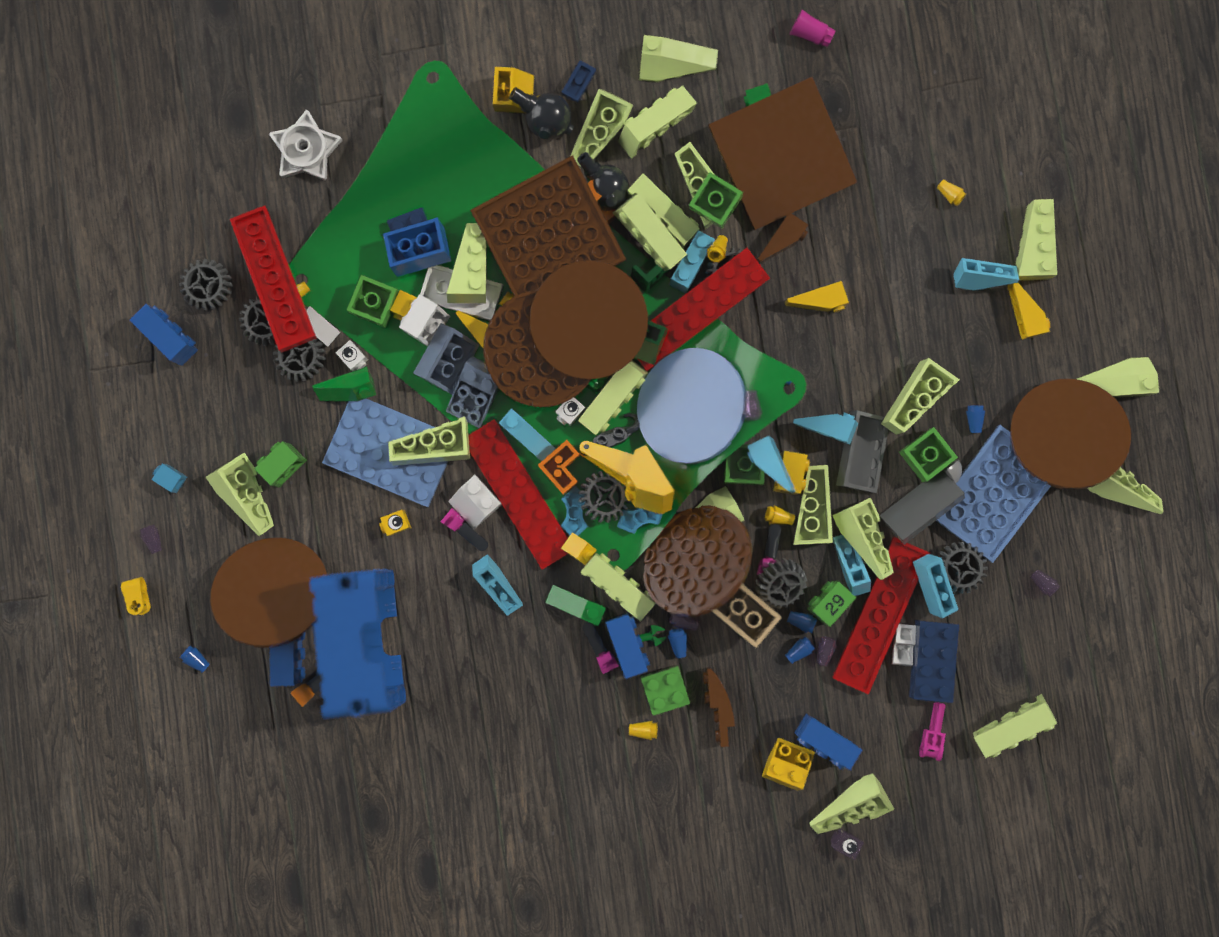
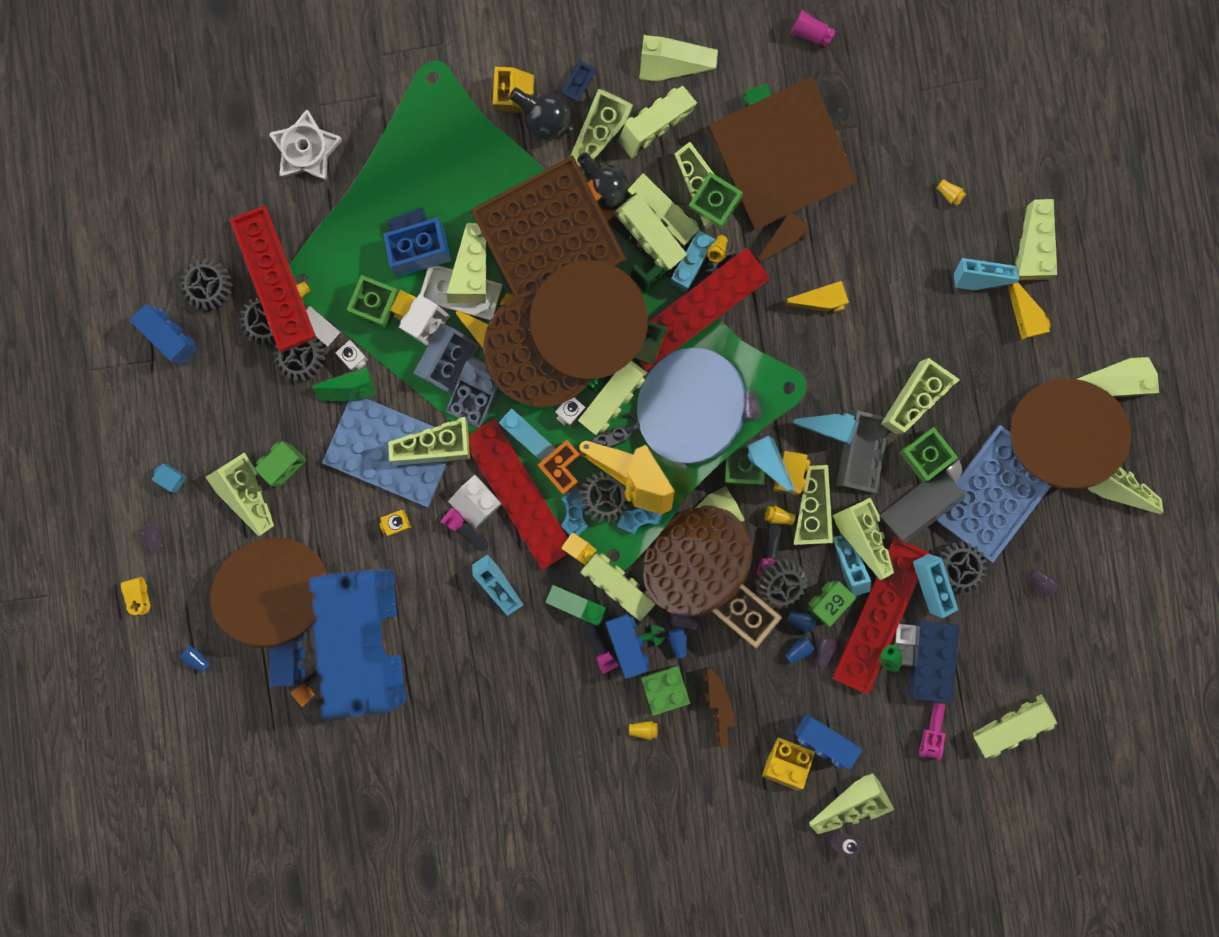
(891, 658): none -> green piece
(975, 418): blue cone -> none

